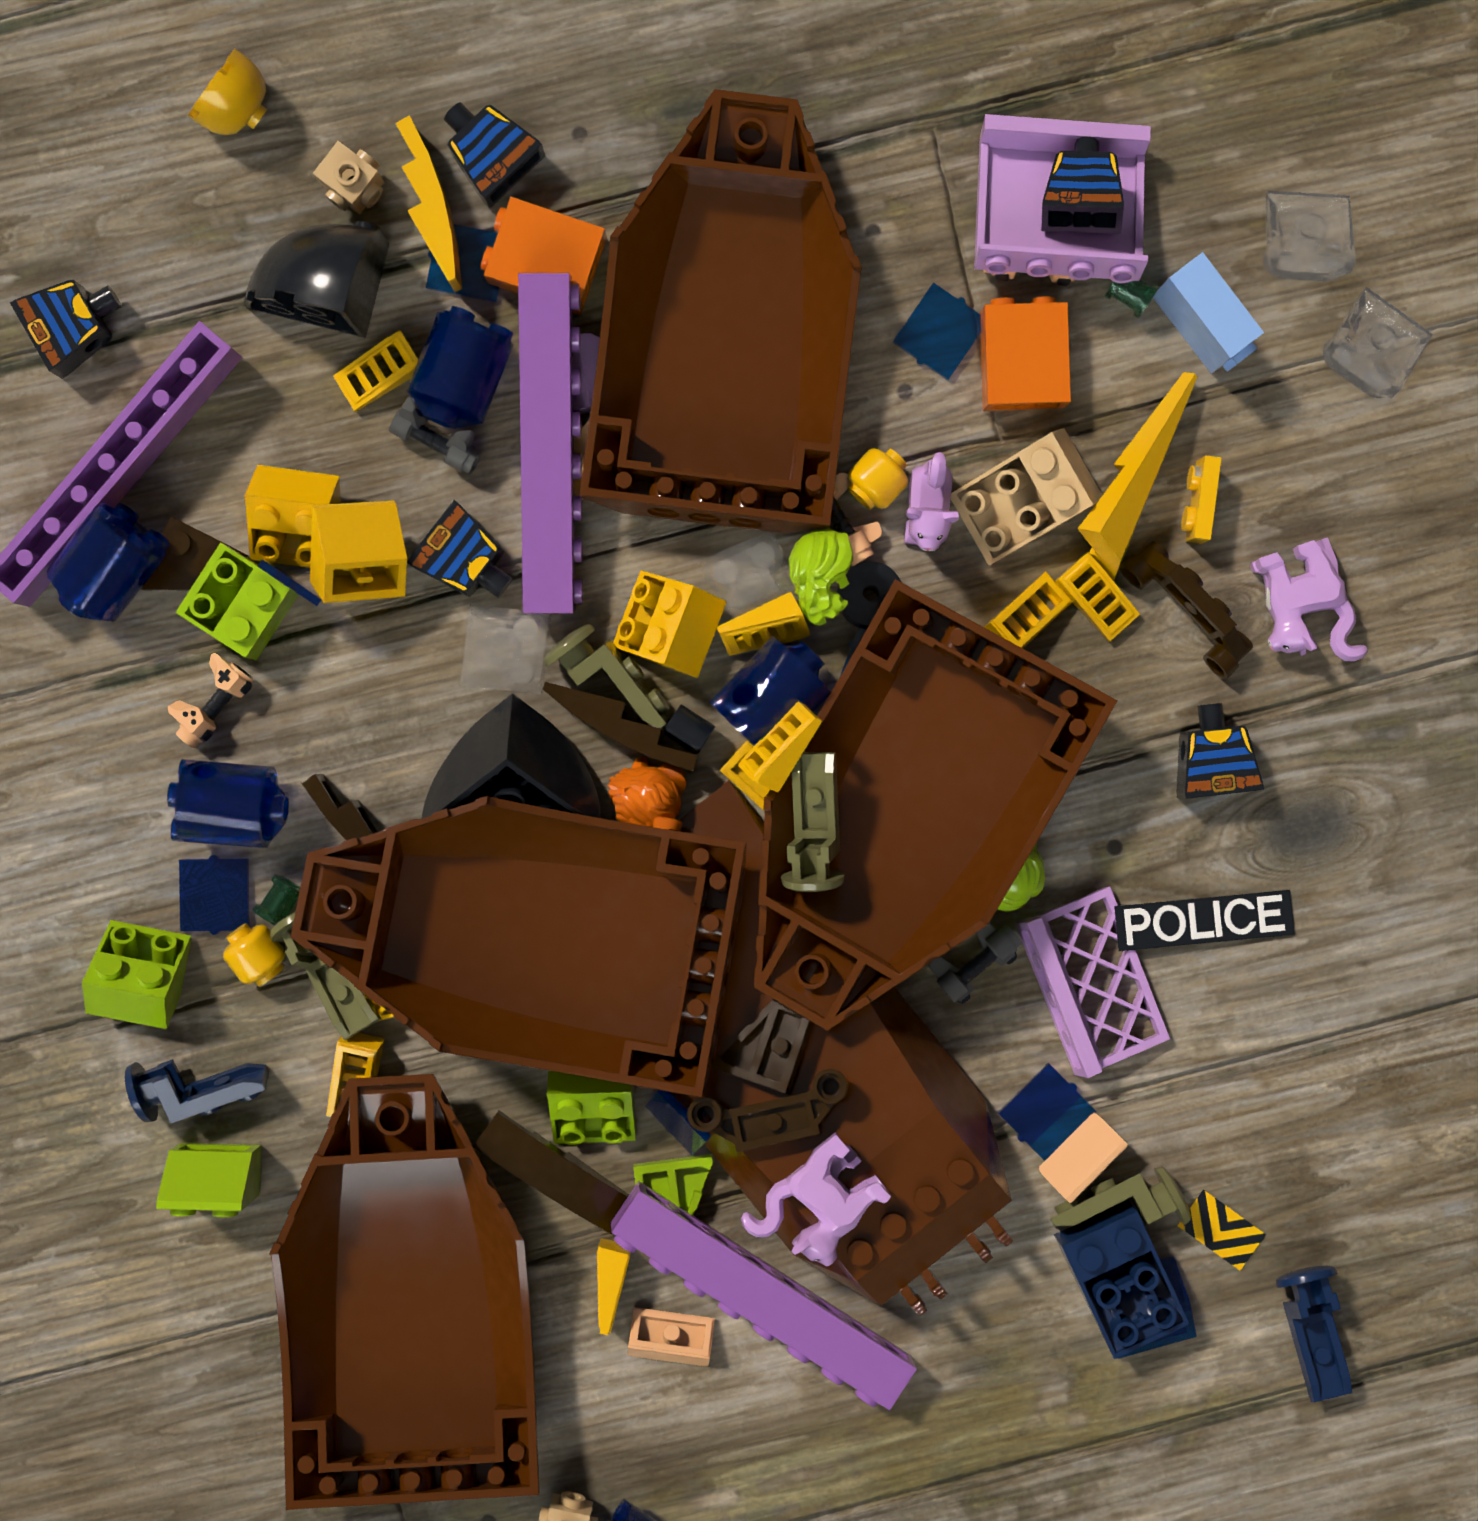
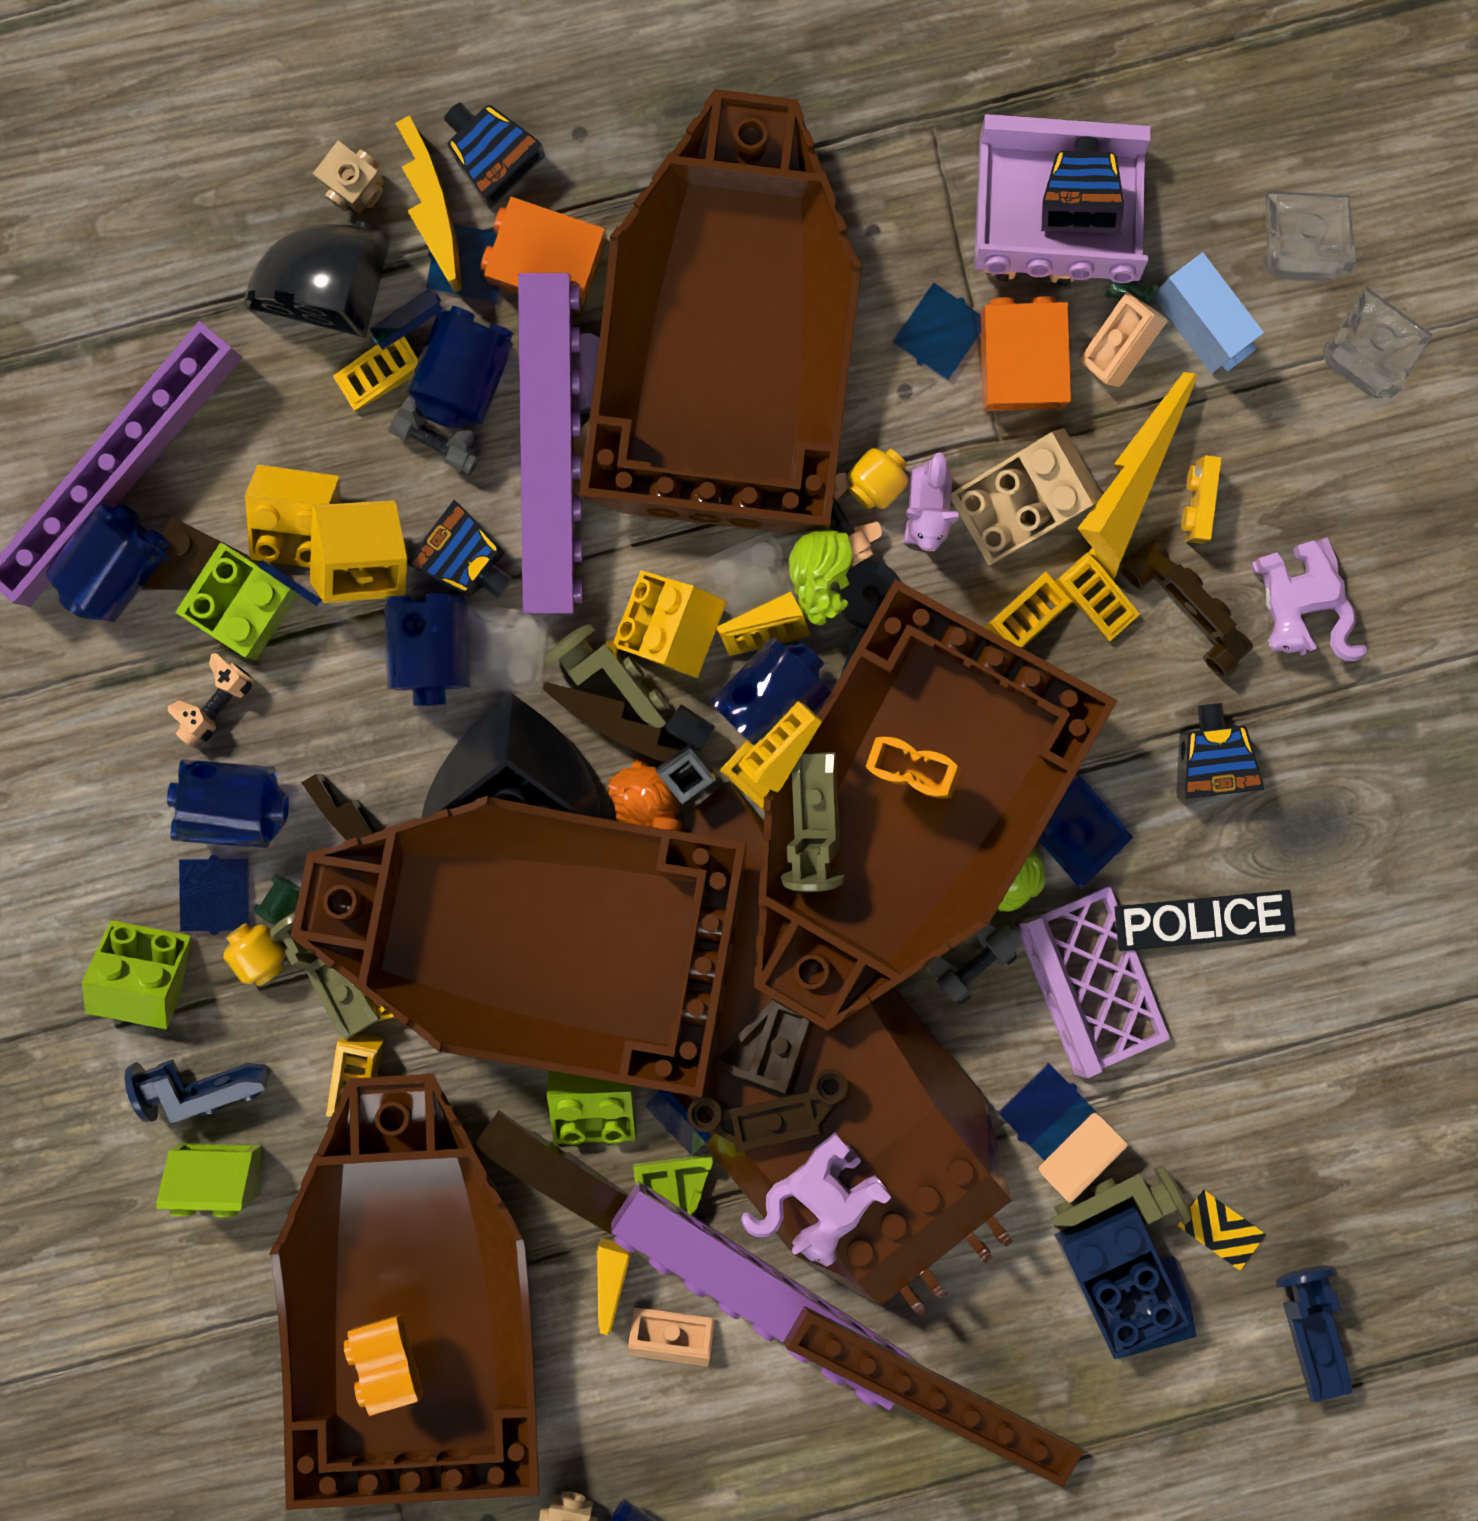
(66, 323): torso -> none
(231, 97): yellow cylinder -> none
(383, 1365): none -> light orange brick
(405, 319): none -> clear blue piece
(427, 646): none -> clear blue cylinder
(686, 773): none -> black brick
(923, 770): none -> light orange brick
(932, 1396): none -> reddish brown plate
(1083, 833): none -> clear blue slope
(1122, 340): none -> light nougat slope

